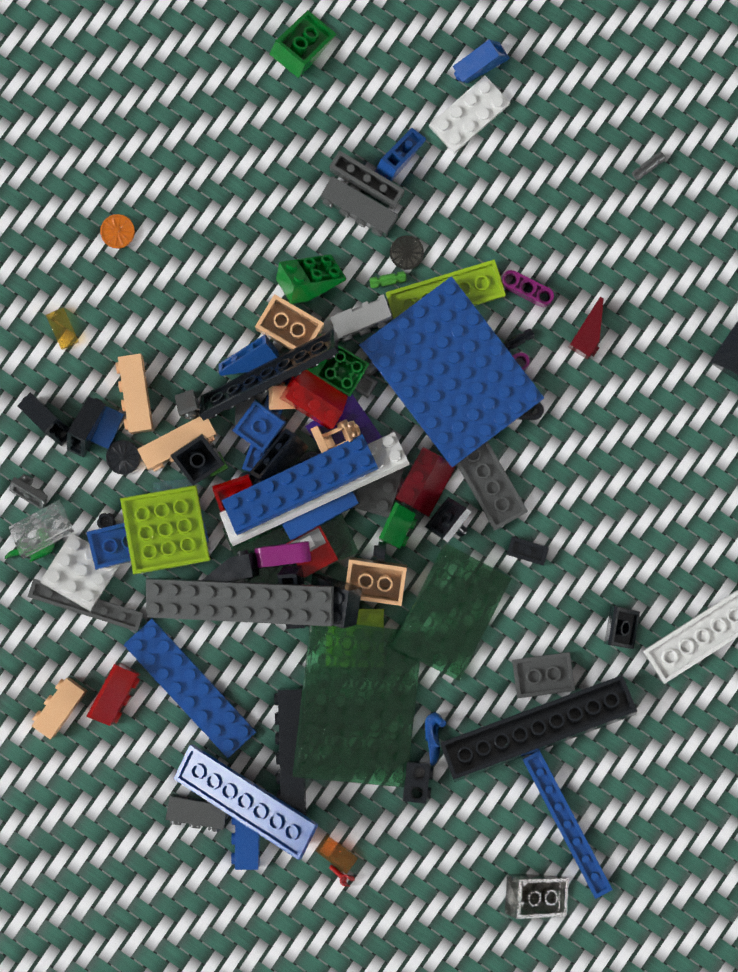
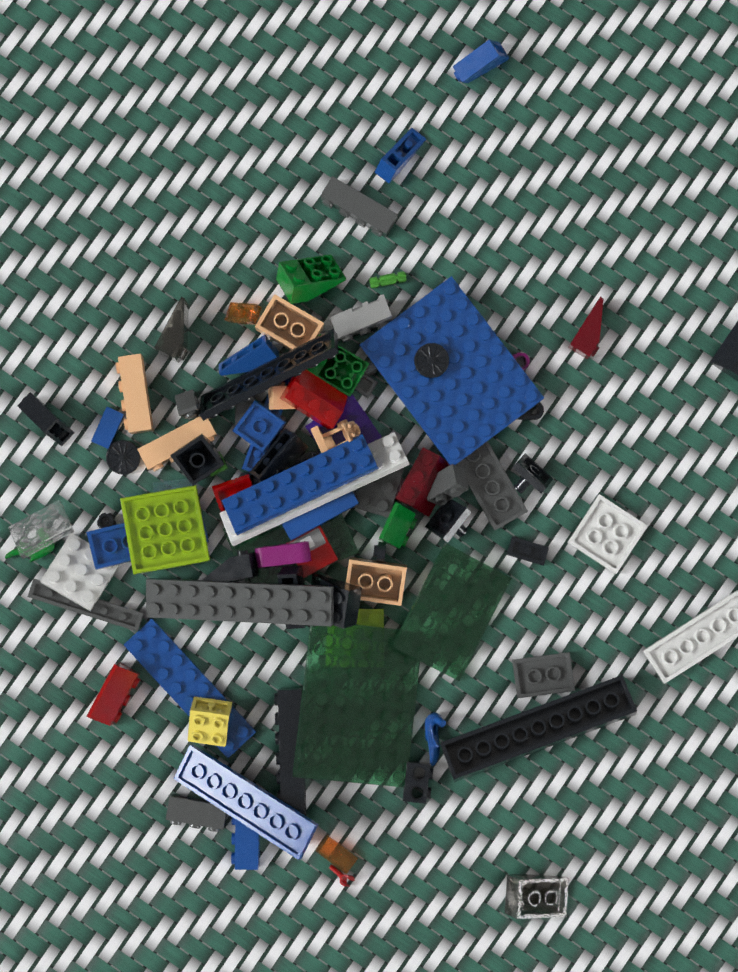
(23, 489): dark grey hinge -> none
(58, 707): light nougat brick -> none
(62, 328): clear yellow tile -> none
(84, 426): black slope -> none
(117, 231): orange wheel -> none
(174, 337): none -> clear smoke slope
(209, 721): none -> light yellow bracket
(243, 313): none -> clear orange plate
(302, 43): green slope -> none
(366, 180): dark grey brick -> none
(406, 252): clear smoke wheel -> none
(431, 360): none -> black wheel
(447, 485): none -> dark grey slope
(469, 114): white plate -> none
(478, 282): lime plate -> none
(519, 339): black axle -> none
(531, 474): none -> black tile
(537, 288): magenta beam -> none
(567, 824): blue plate -> none
(607, 534): none -> white plate
(622, 627): black slope -> none
(648, 166): dark grey axle -> none

